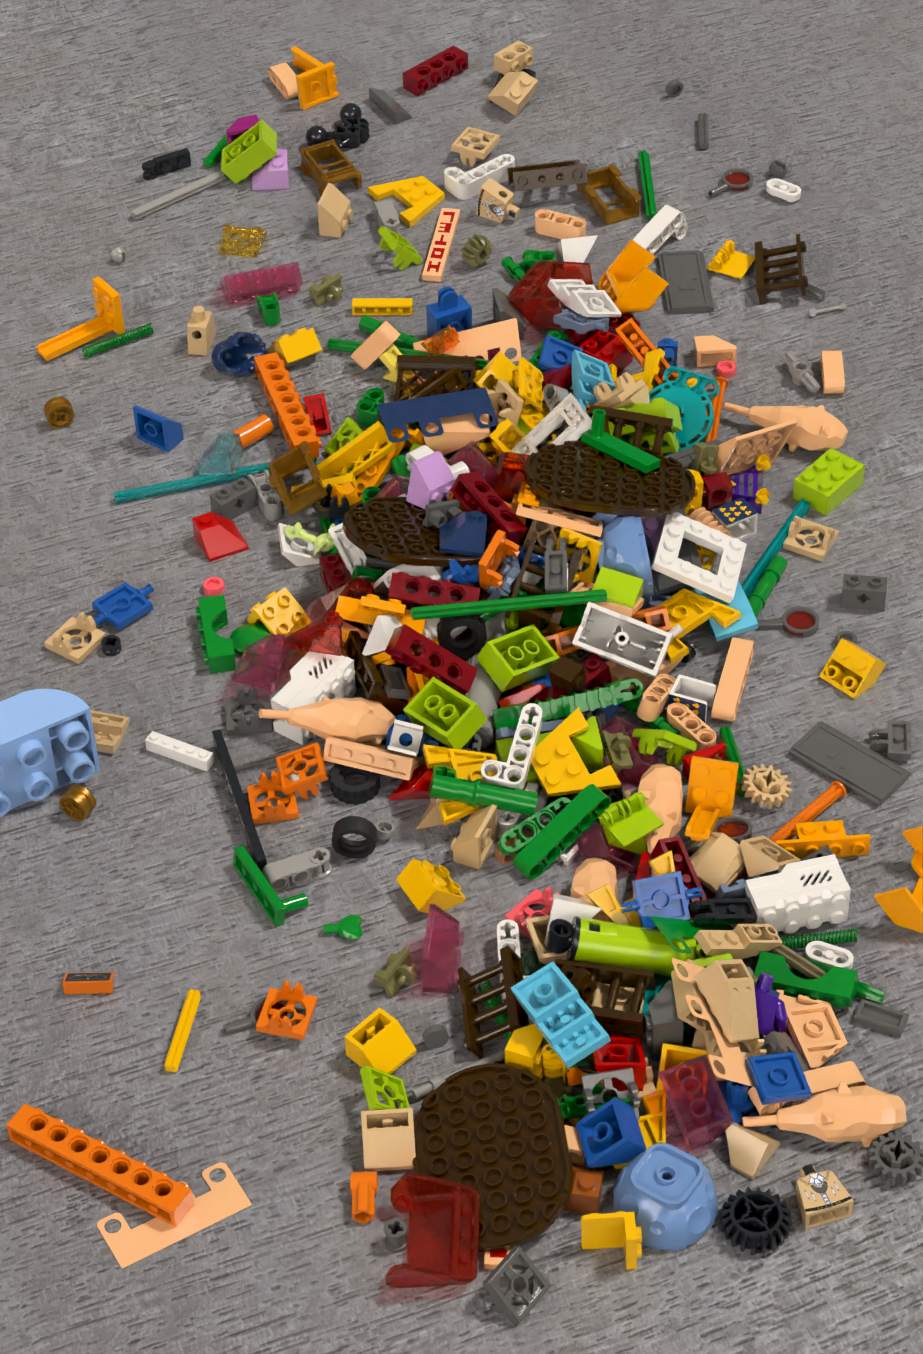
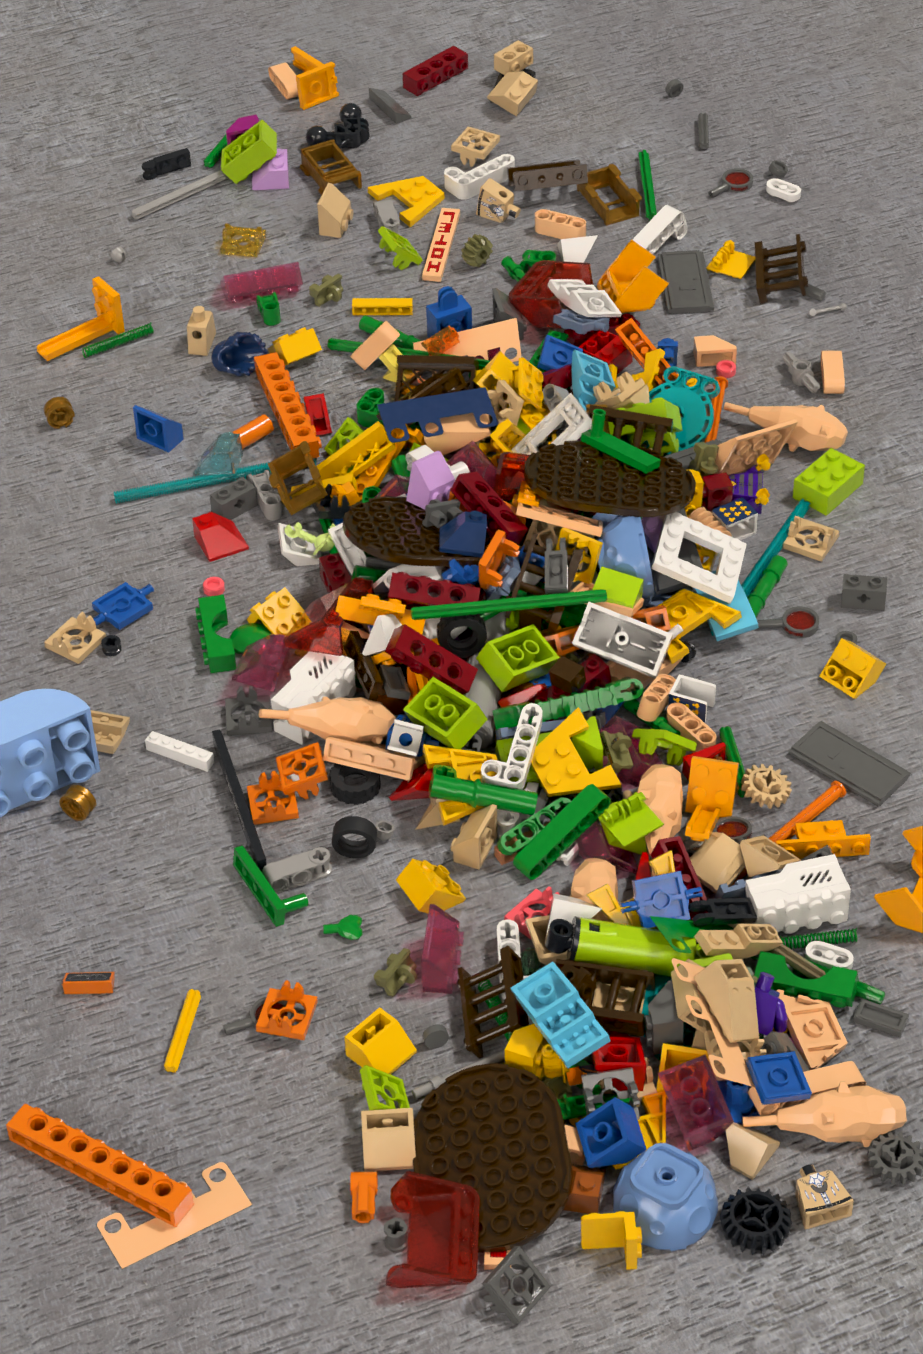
(733, 679): light nougat beam -> none
(894, 739): flat silver hinge -> none

